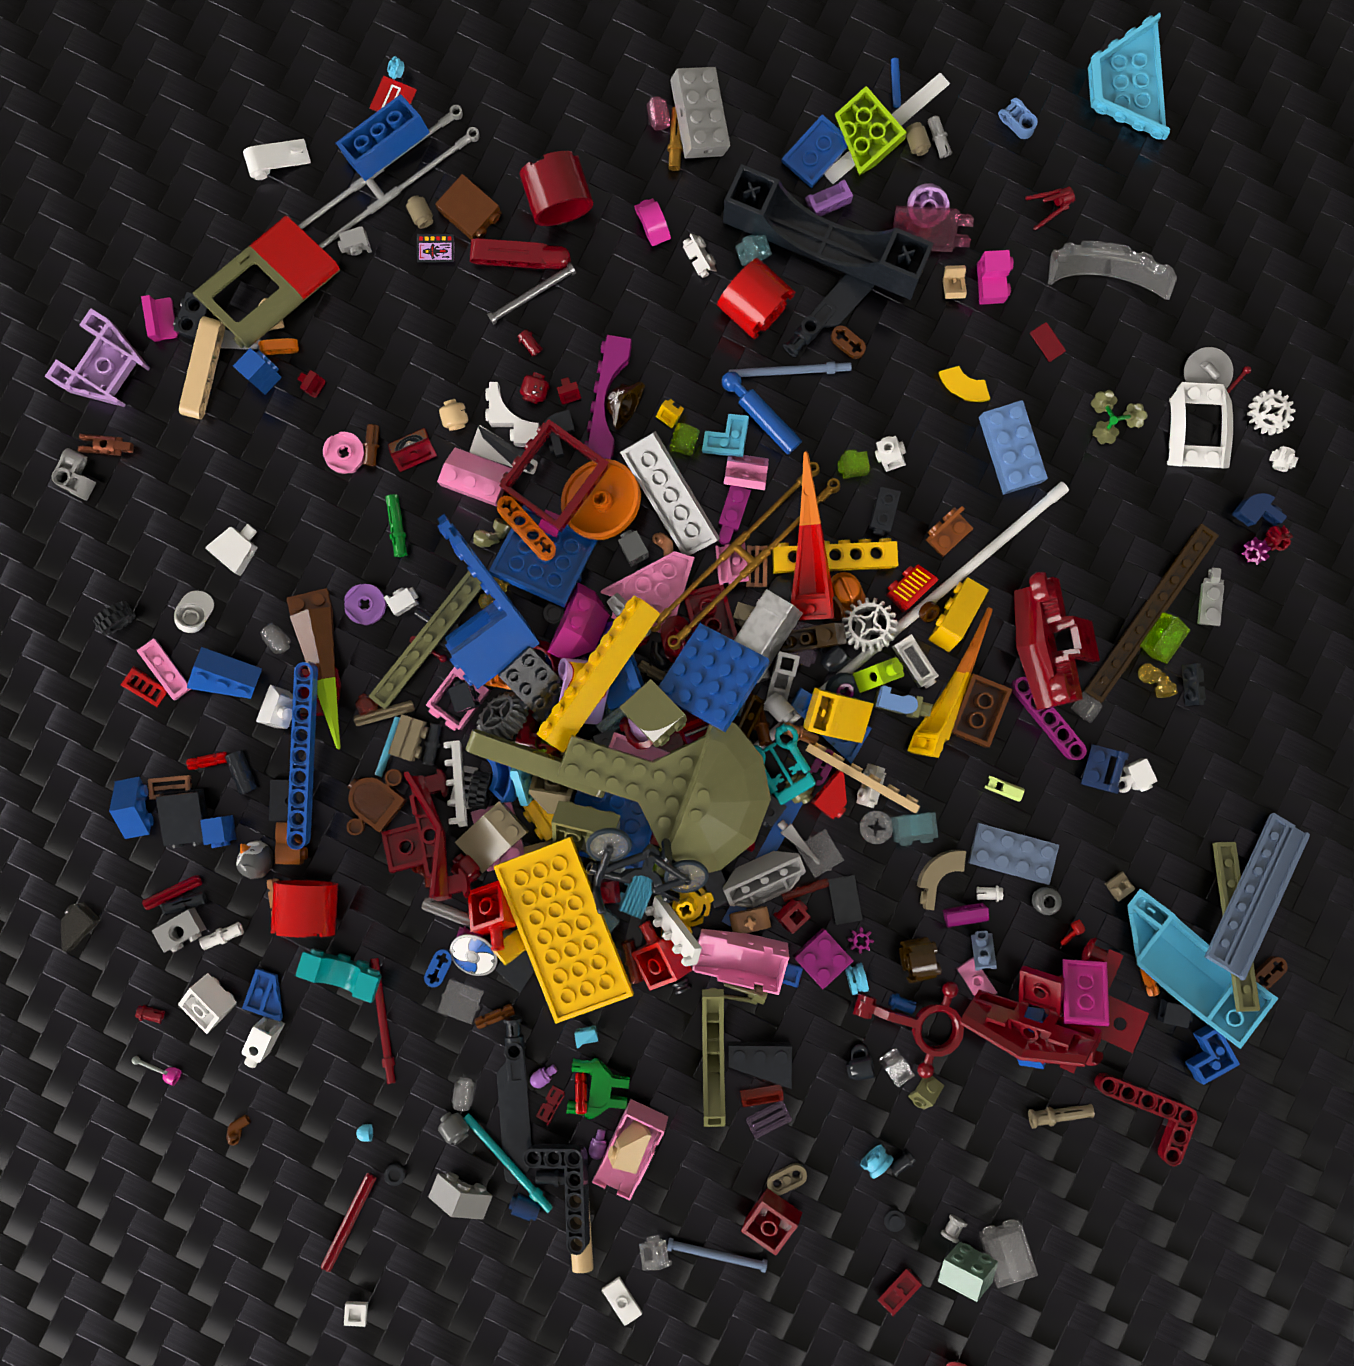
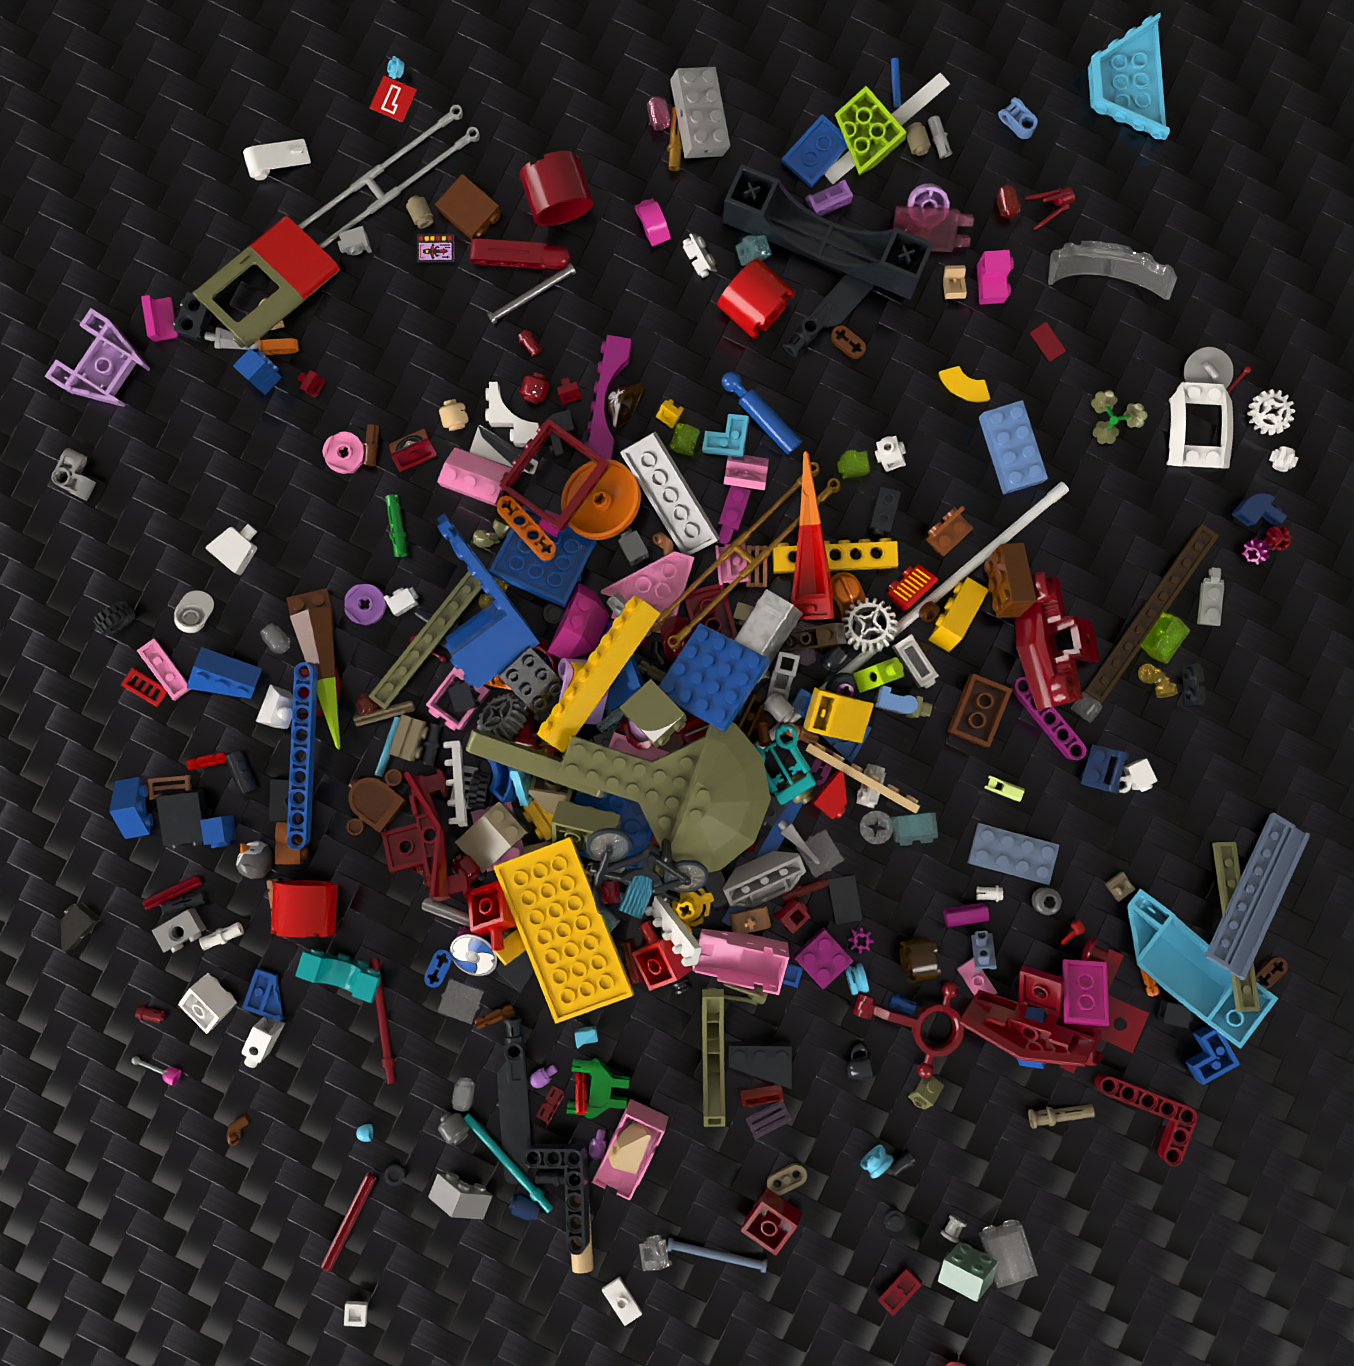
(114, 445): copper hinge -> none
(202, 368): tan beam -> none
(383, 137): blue brick -> none
(829, 368): sand blue bar -> none
(896, 1067): clear bracket -> none
(933, 872): dark tan arch -> none
(937, 728): yellow plate -> none
(1008, 201): none -> clear red brick
(1010, 580): none -> reddish brown brick

